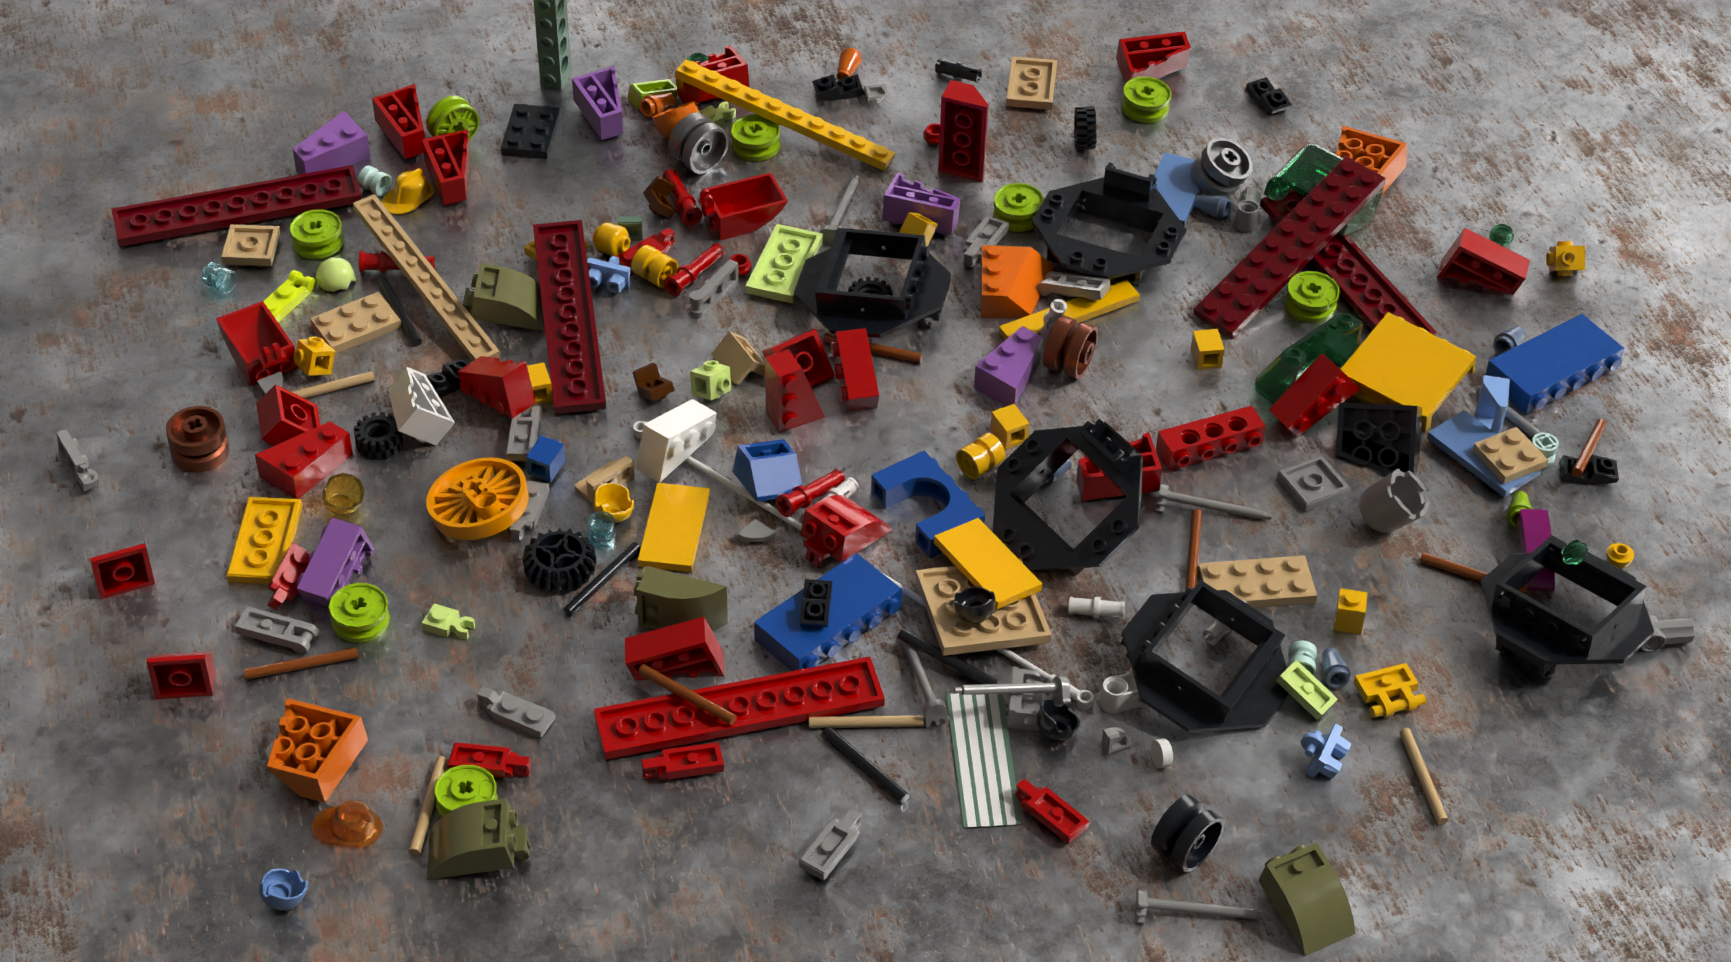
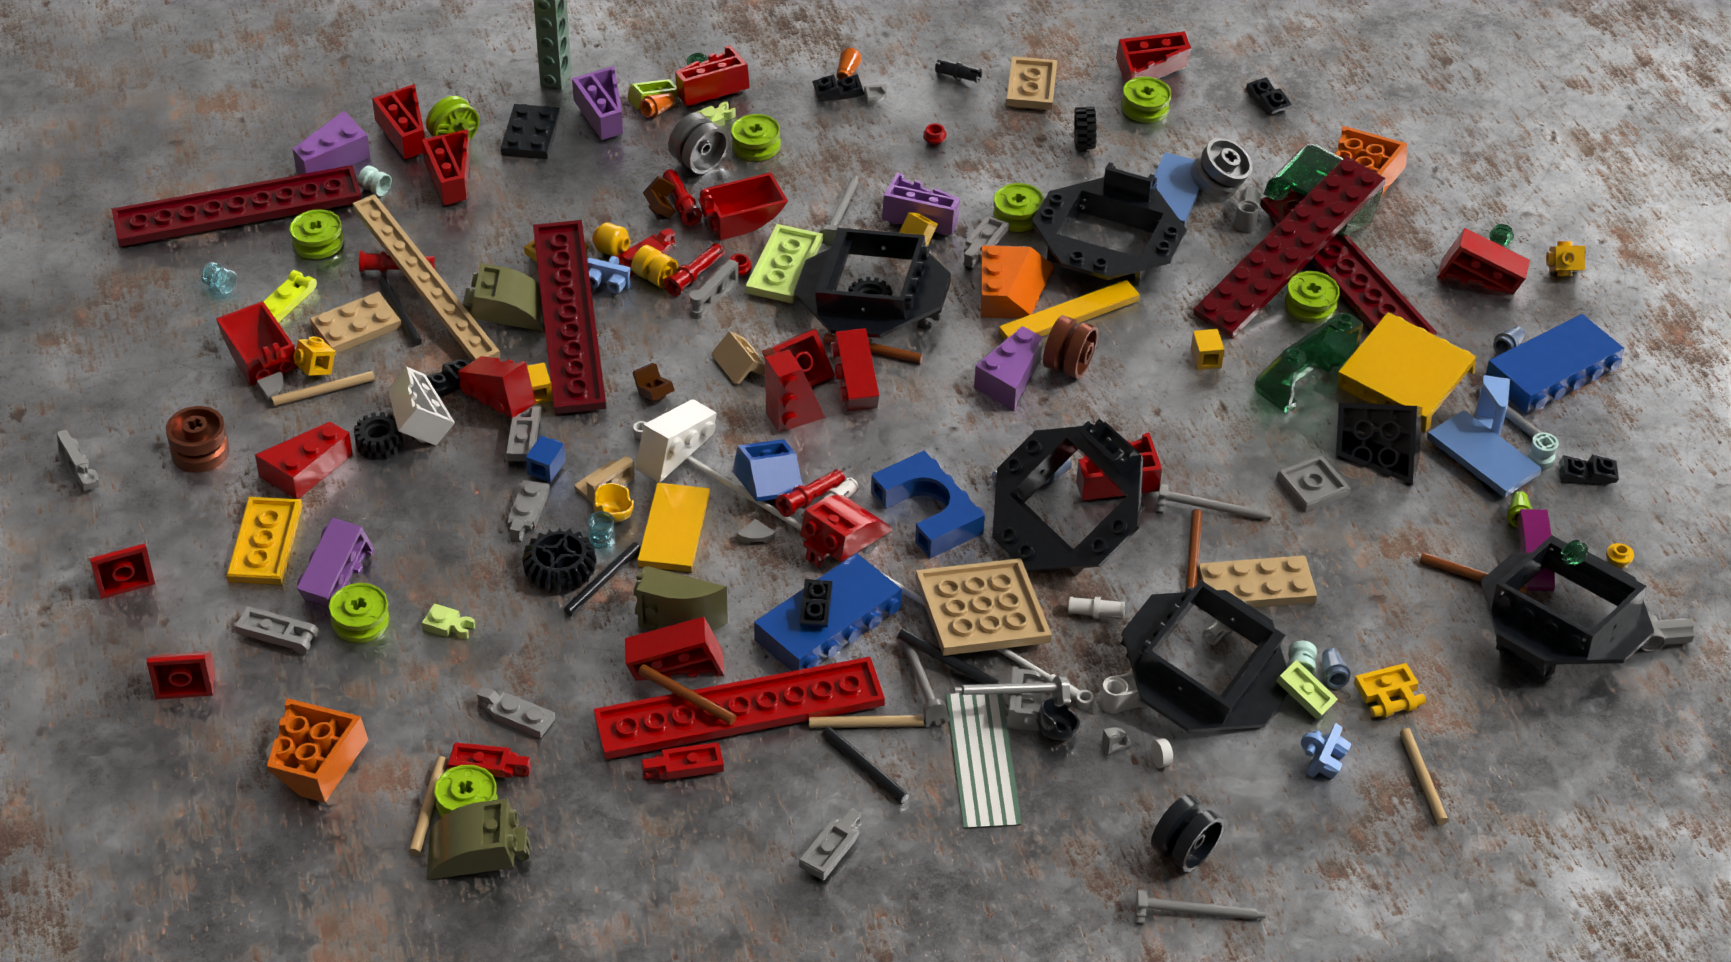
(250, 245): tan plate -> none
(282, 889): medium blue hair -> none
(285, 415): red slope -> none
(287, 575): red hinge -> none
(301, 663): dark orange bar -> none
(335, 274): yellowish green hair -> none
(343, 494): clear yellow hair -> none
(348, 825): clear orange piece -> none
(408, 193): yellow piece -> none
(479, 489): light orange piece -> none
(633, 225): sand green tile -> none
(668, 119): orange cylinder -> none
(710, 380): yellowish green brick -> none
(784, 114): yellow plate -> none
(963, 131): red slope -> none
(975, 604): black hair -> none
(980, 456): yellow wheel -> none
(987, 562): yellow tile -> none
(1009, 426): yellow brick -> none
(1051, 811): red hinge -> none
(1056, 309): white pin -> none
(1074, 285): light grey plate -> none
(1210, 437): red brick -> none
(1213, 205): sand blue cone -> none
(1308, 897): olive piece -> none
(1313, 395): red wedge -> none
(1350, 611): yellow brick -> none
(1393, 502): light grey cylinder -> none
(1510, 455): tan plate -> none
(1589, 448): dark orange bar -> none

